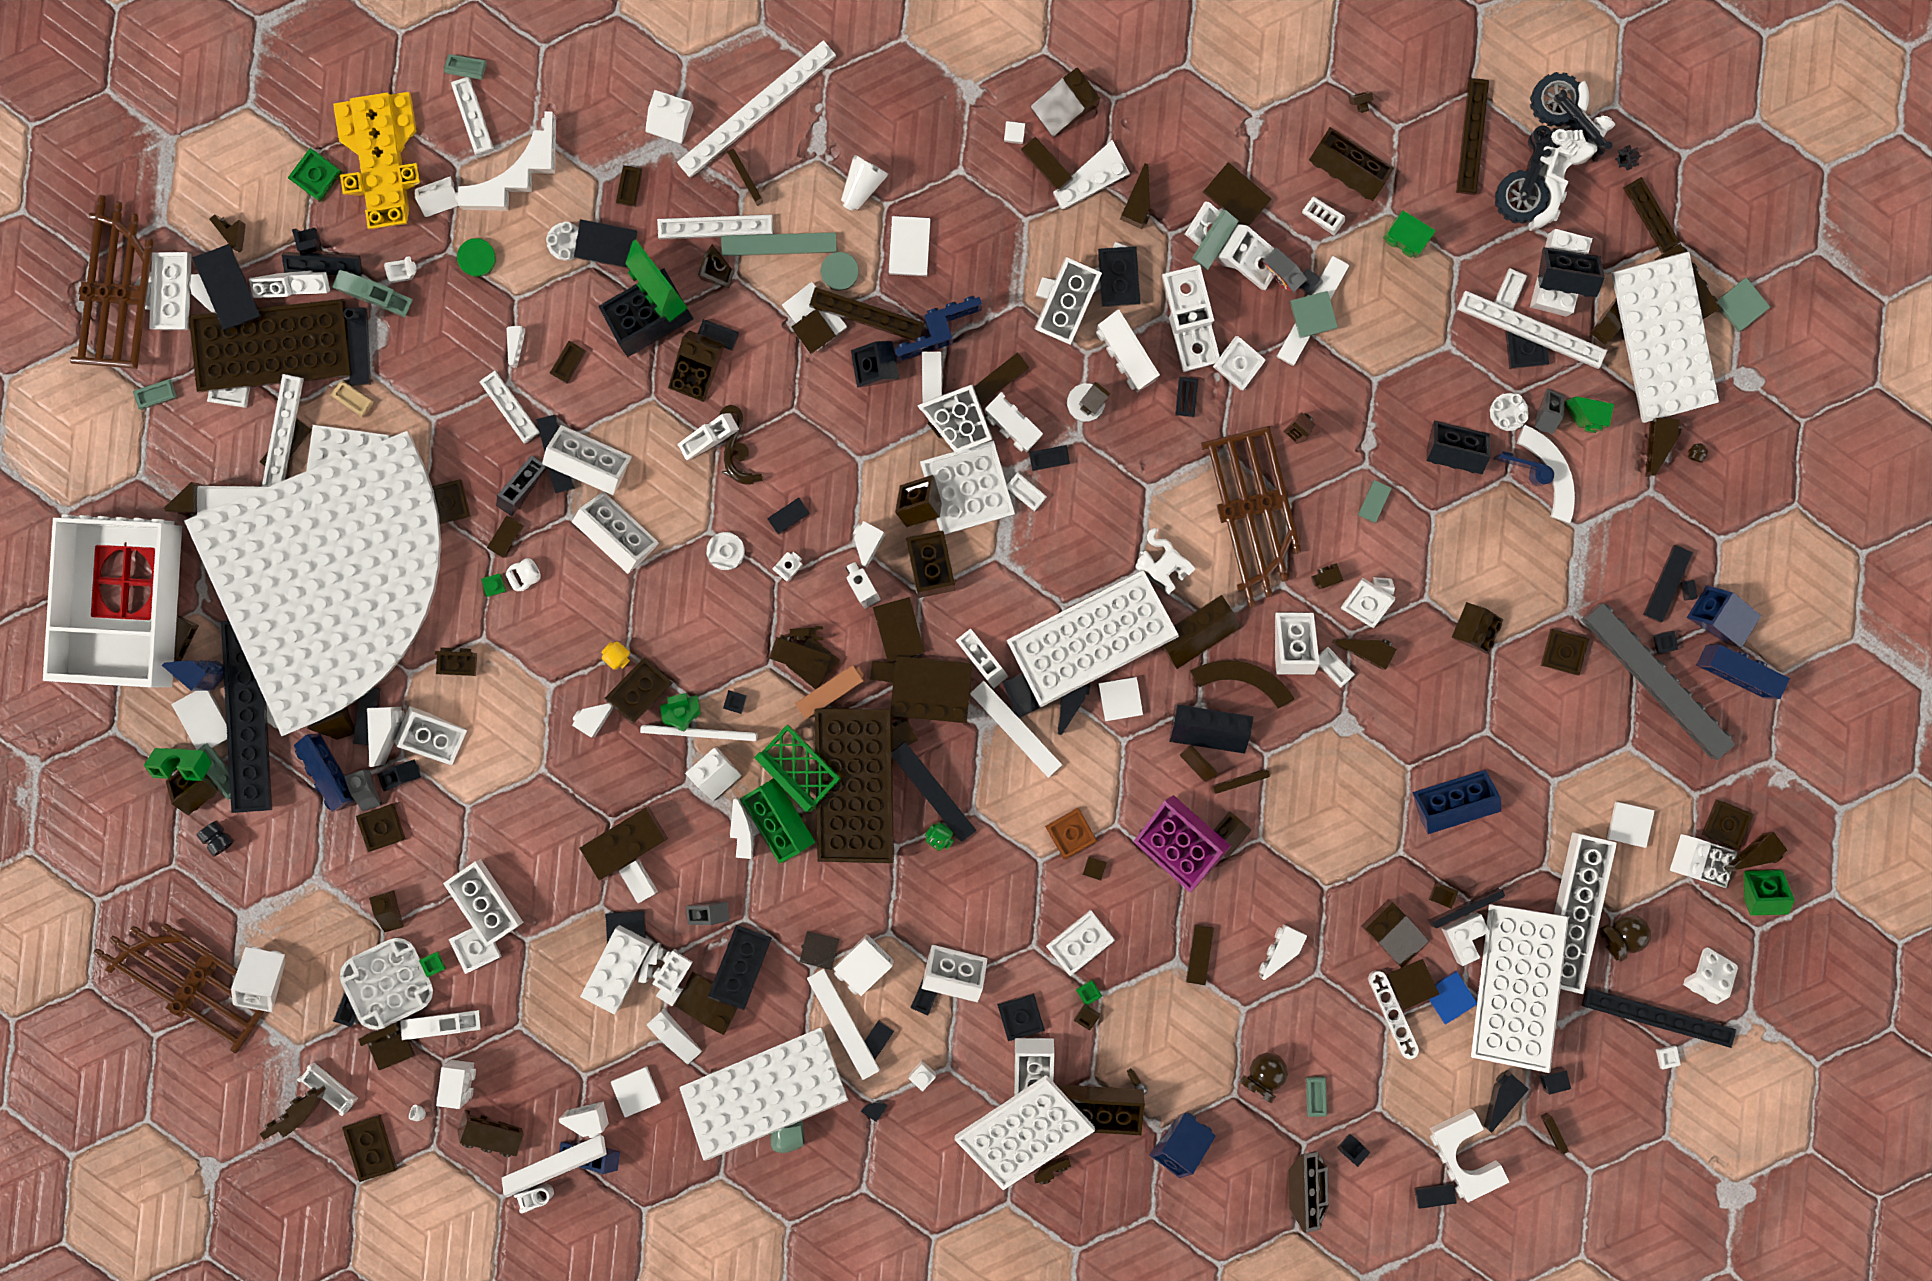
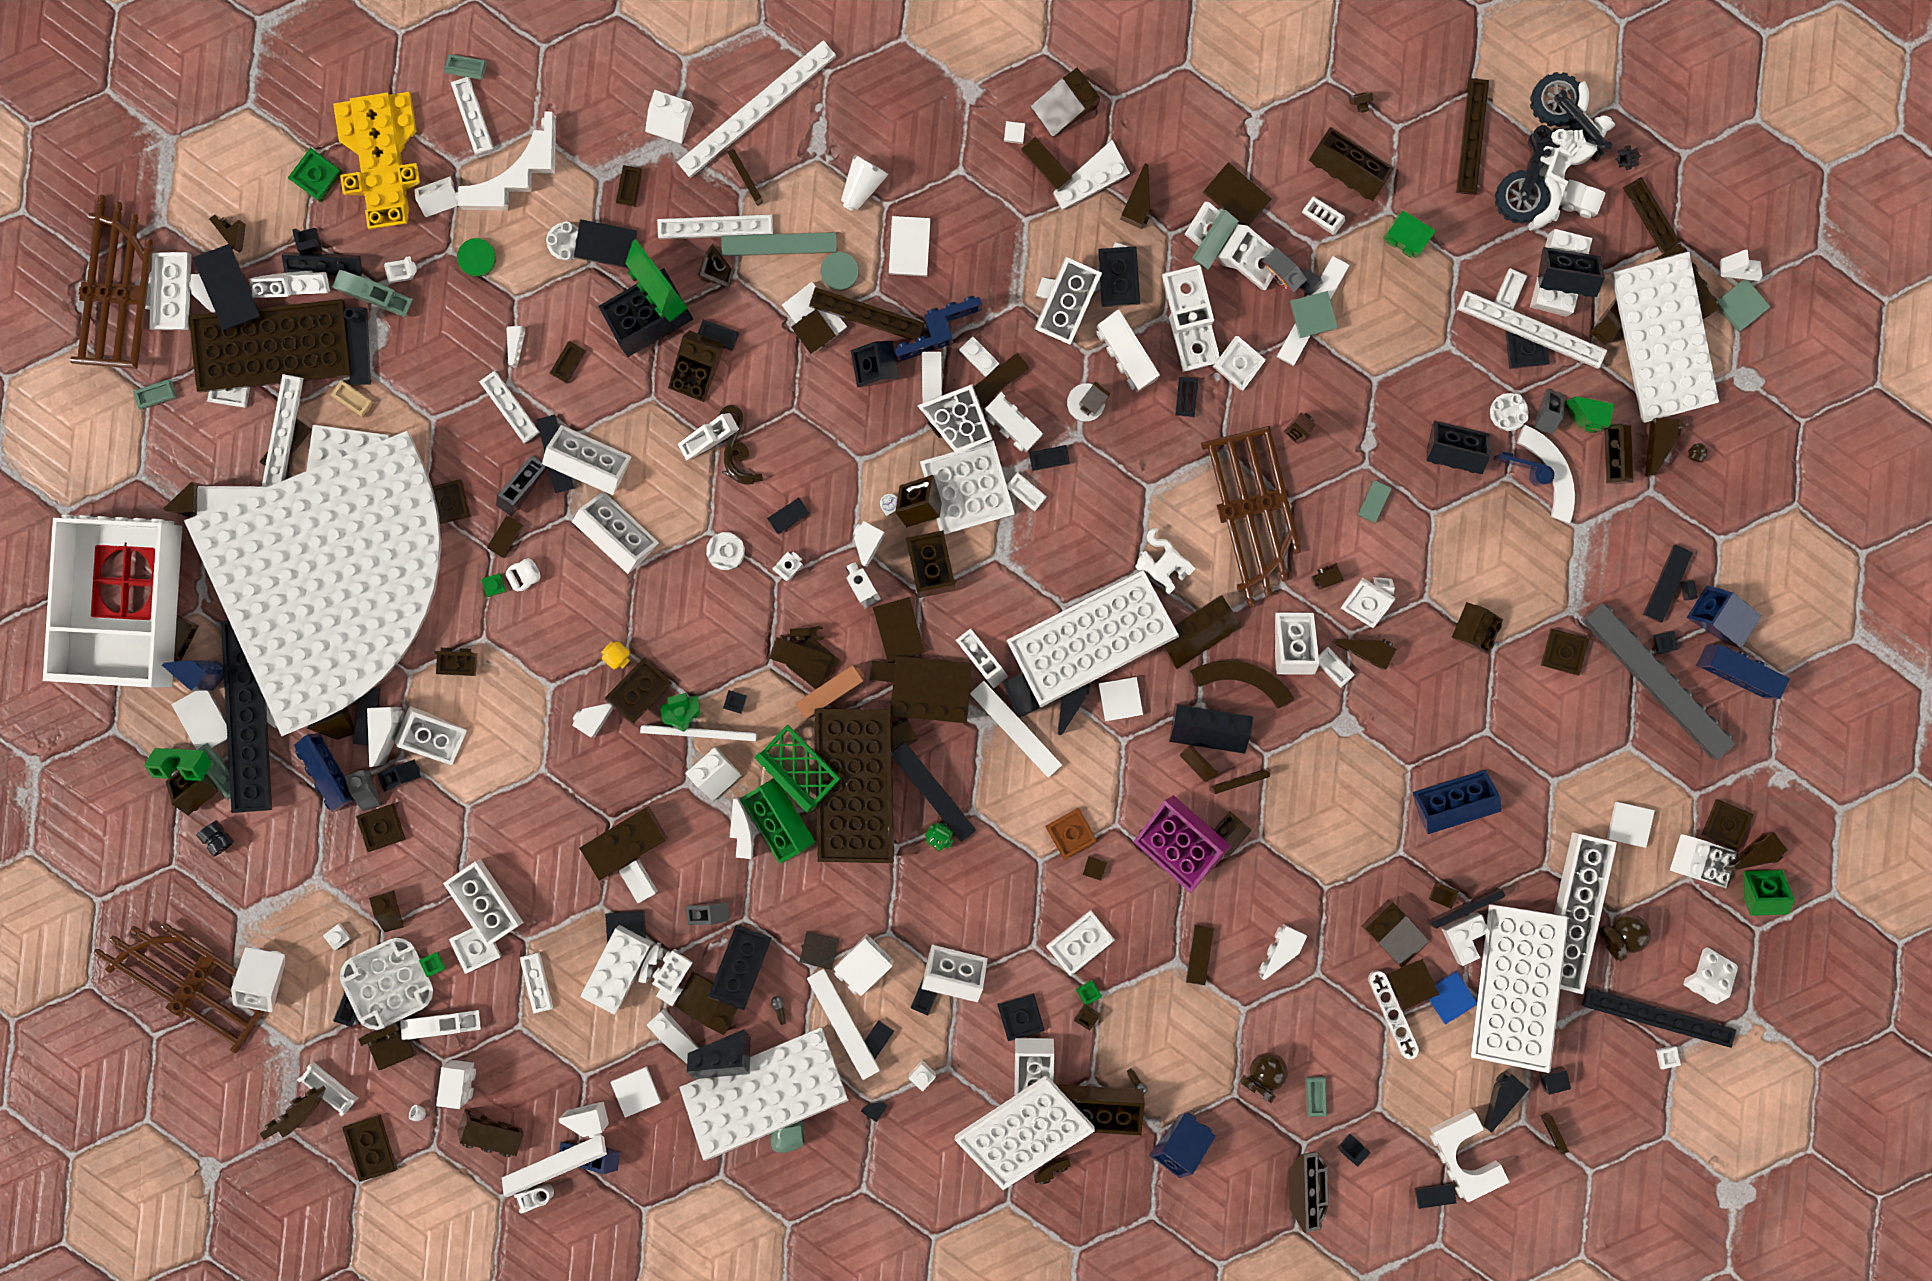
(337, 937): none -> white plate
(536, 982): none -> white tile
(721, 1058): none -> black wedge
(777, 1003): none -> piece
(888, 504): none -> tile
(979, 357): none -> white plate
(1582, 199): none -> white brick
(1618, 454): none -> dark brown brick
(1741, 267): none -> white slope

